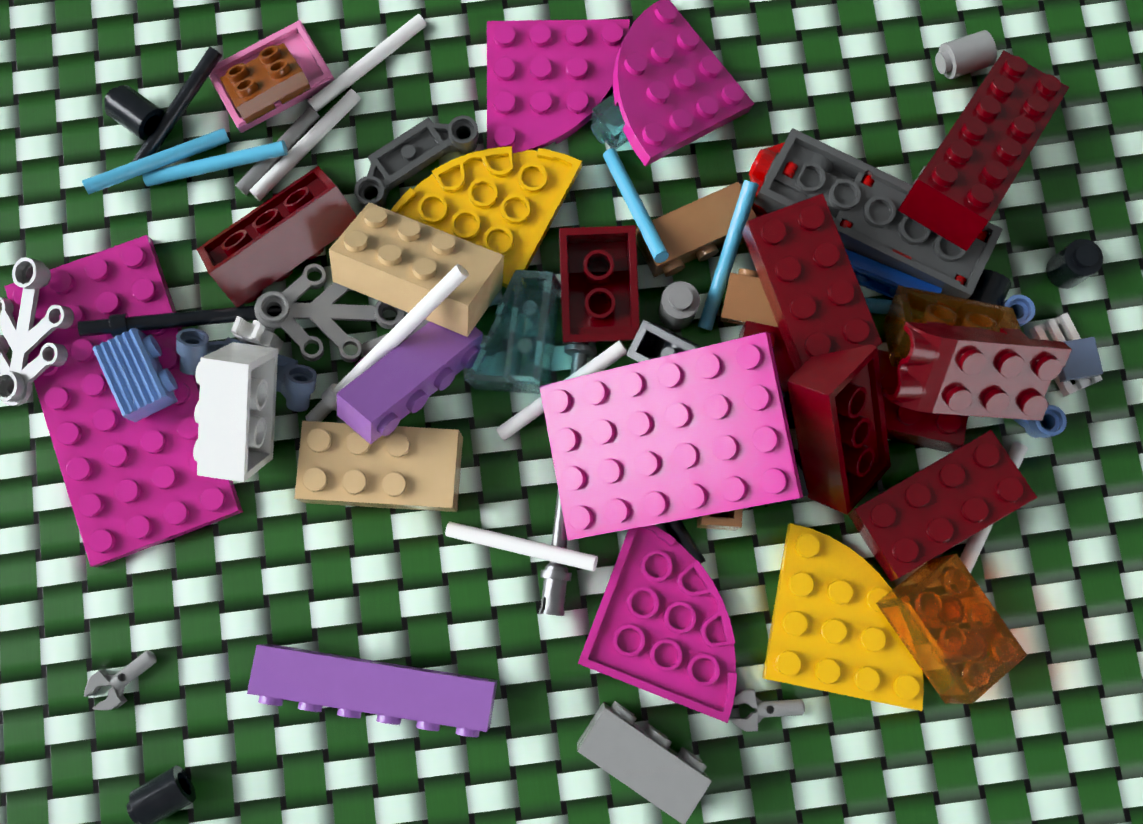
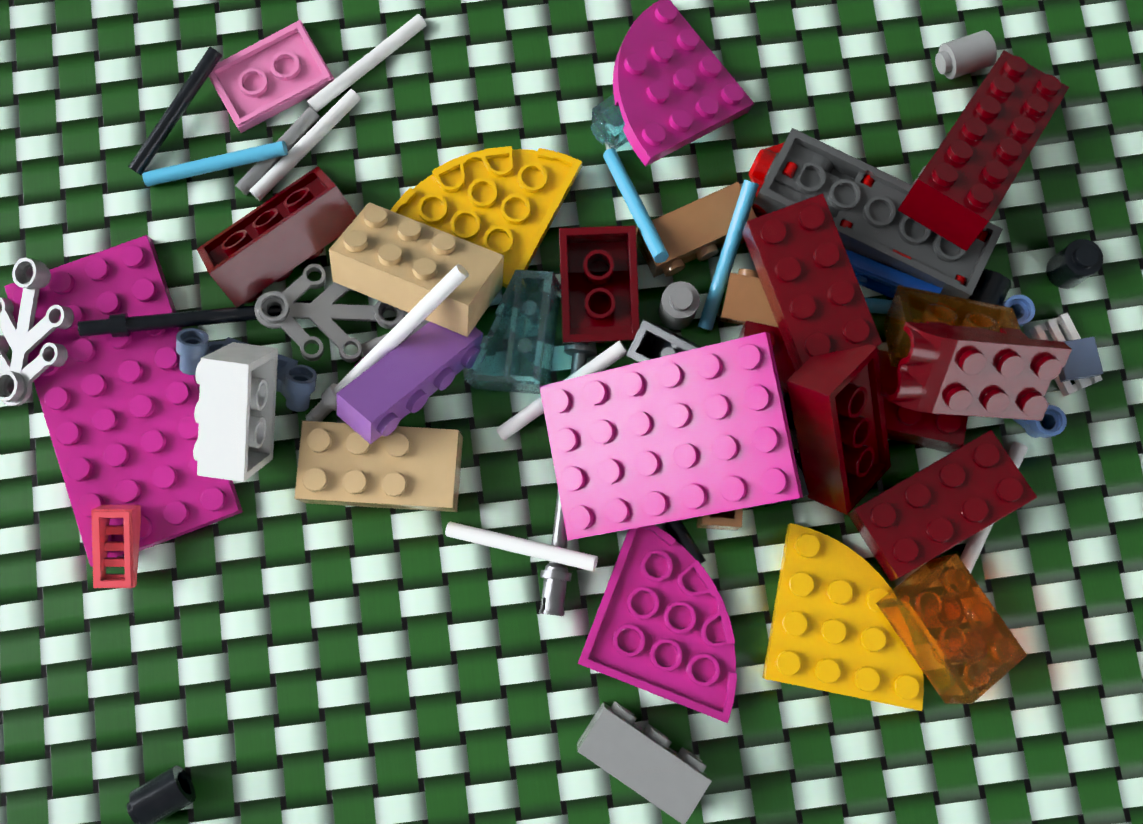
(100, 545): none -> coral slope
(118, 681): light grey bar -> none
(132, 110): black brick -> none
(136, 374): medium blue brick -> none
(155, 161): medium azure bar -> none
(255, 334): white plate -> none
(264, 81): dark orange plate -> none
(372, 688): medium lavender brick -> none
(413, 153): dark grey plate -> none
(547, 78): dark pink plate -> none
(764, 709): light grey bar -> none

